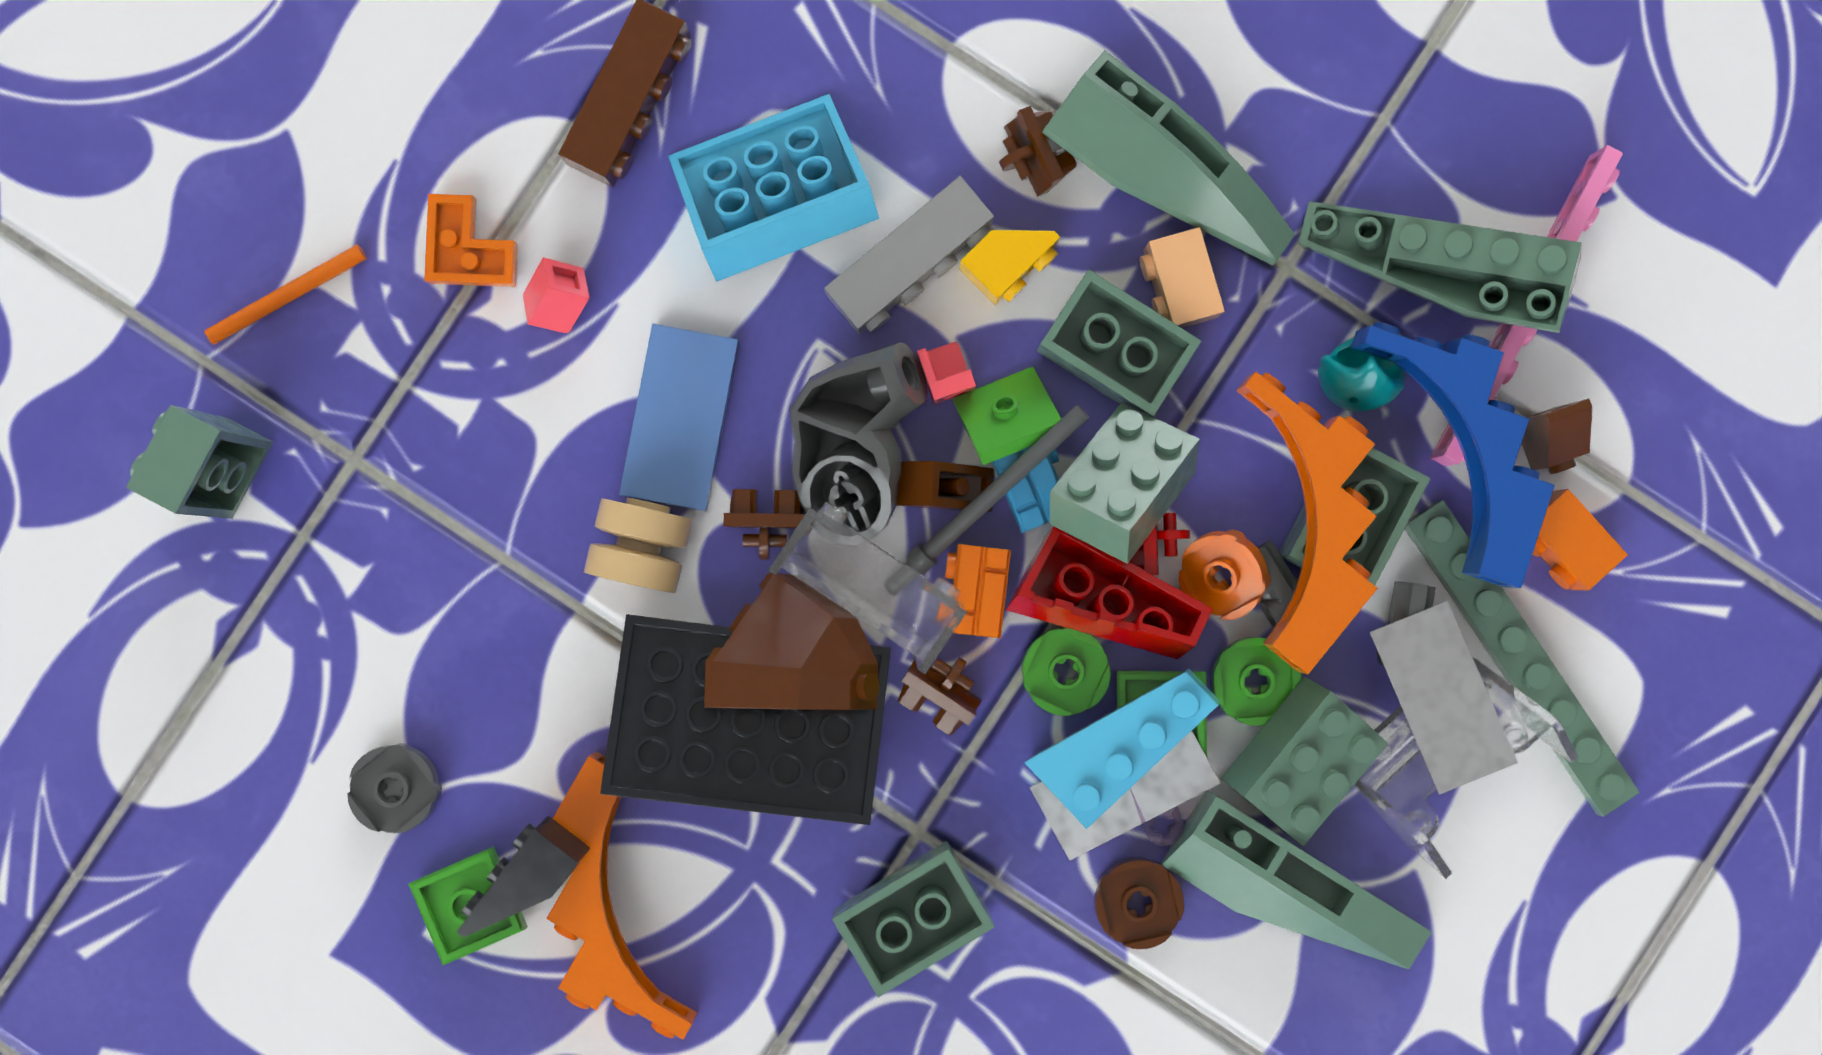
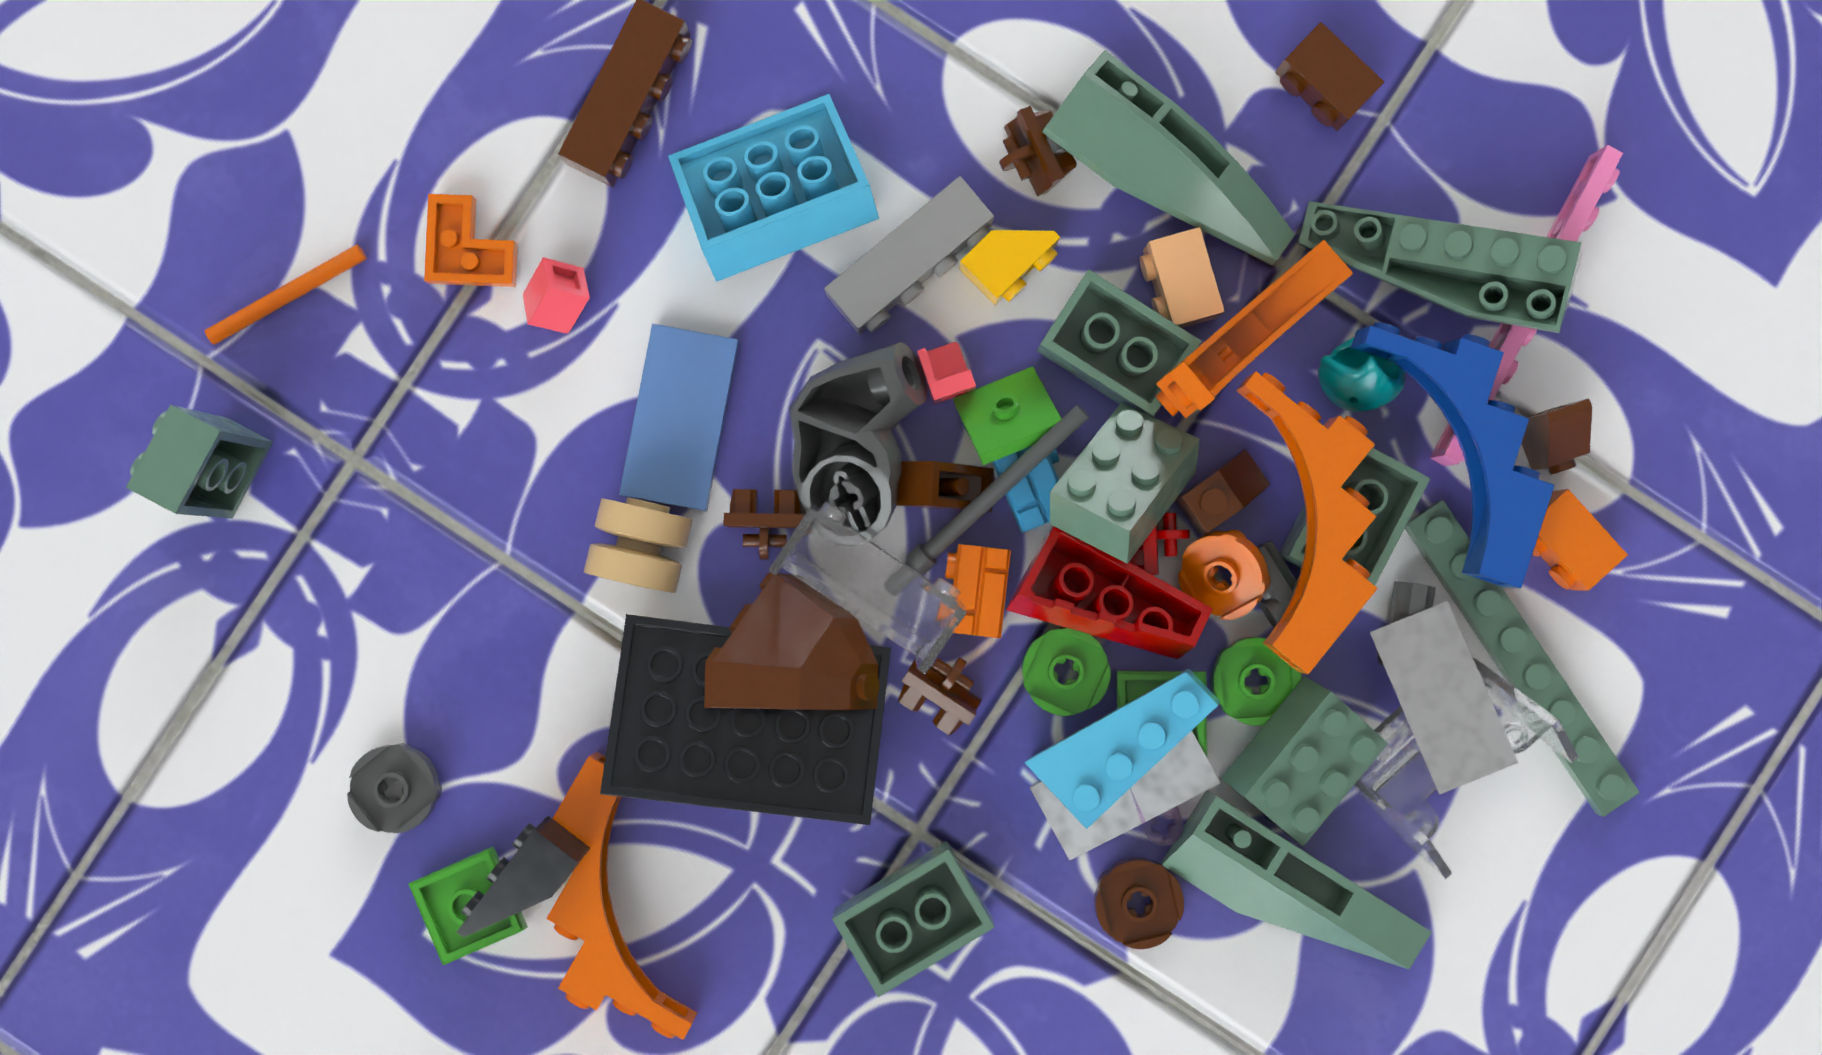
(1222, 493): none -> reddish brown slope
(1253, 329): none -> orange arch
(1328, 77): none -> reddish brown brick

